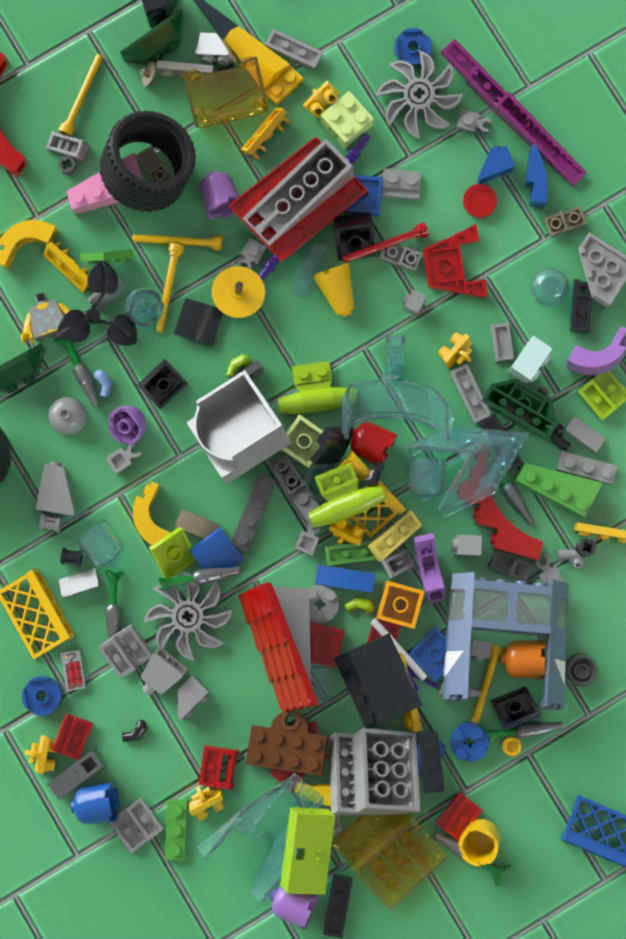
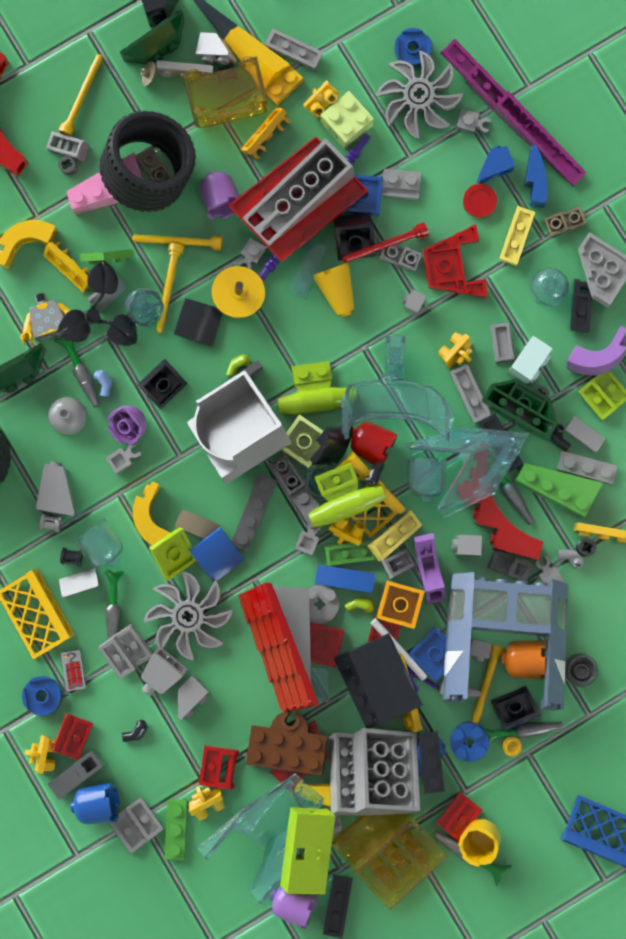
(199, 577): flat silver piece -> none
(516, 236): none -> light yellow plate

